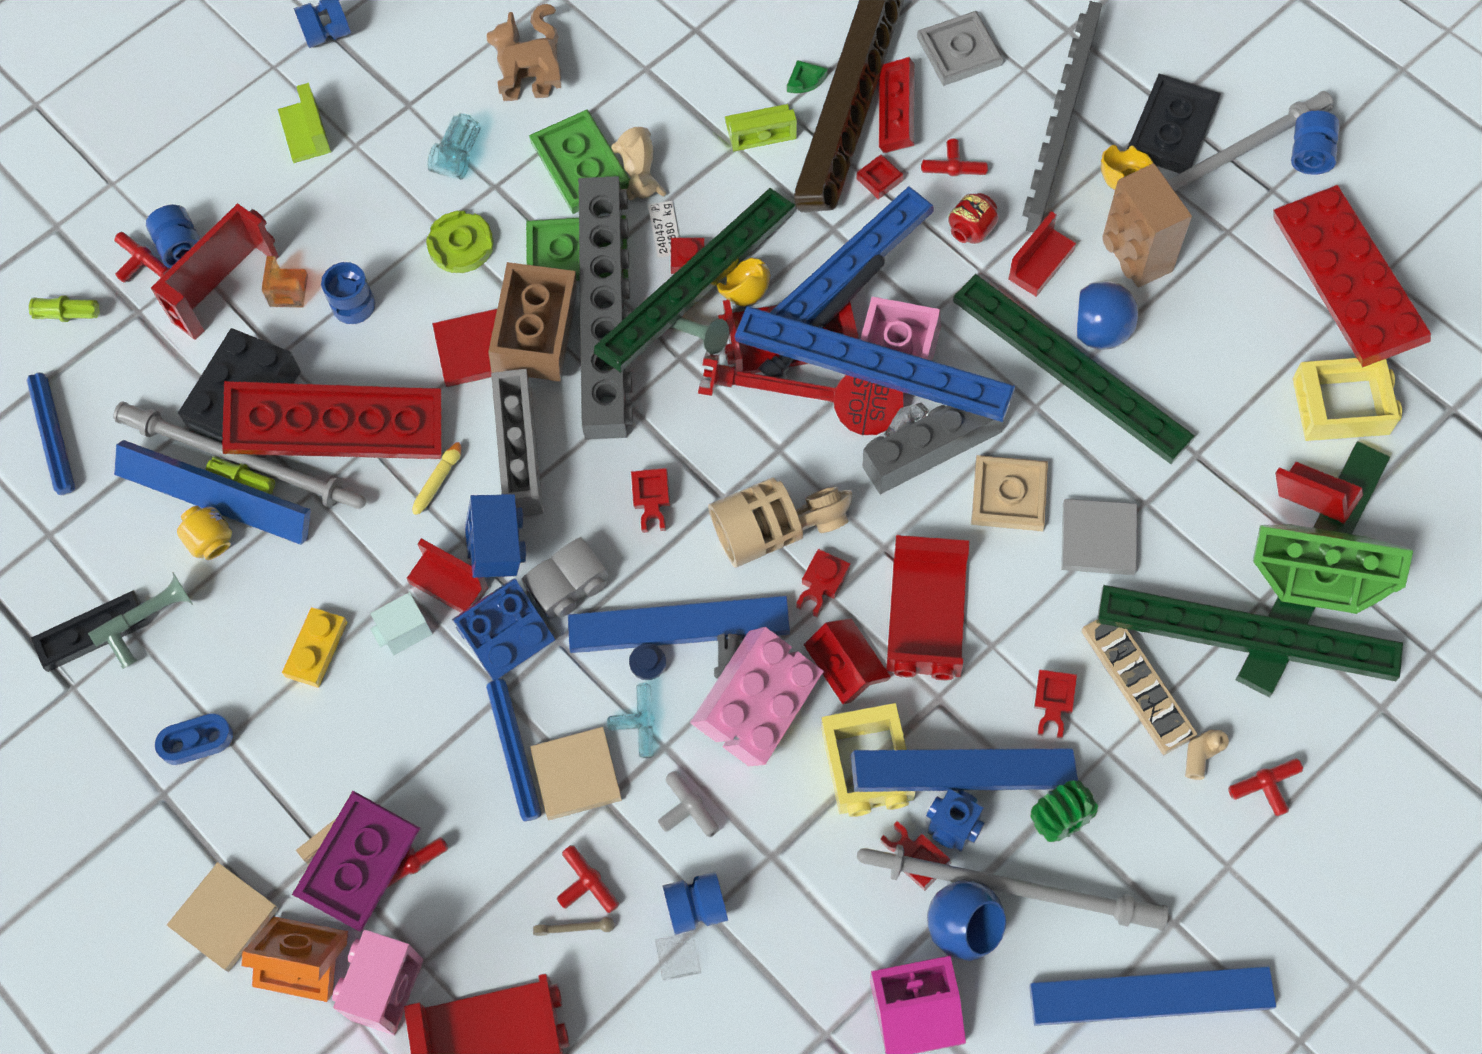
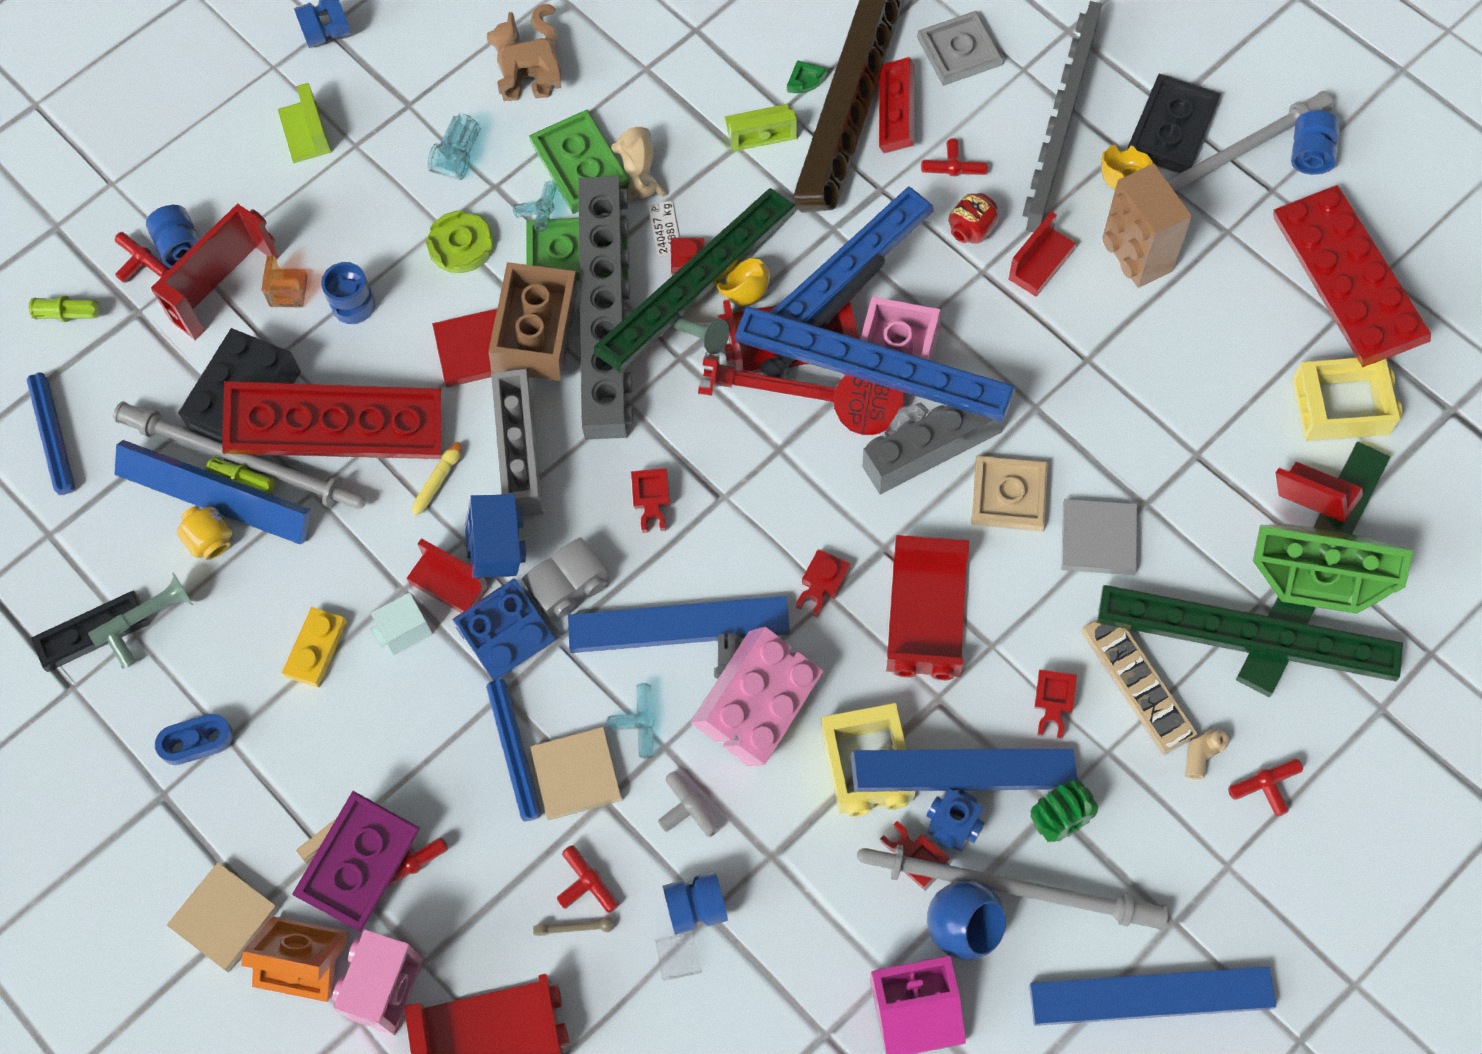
(540, 208): none -> clear light blue piece
(647, 662): dark blue plate -> none
(774, 516): tan cylinder -> none
(845, 659): red panel -> none
(879, 176): red tile -> none
(1074, 369): dark green tile -> none
(1106, 315): blue helmet -> none

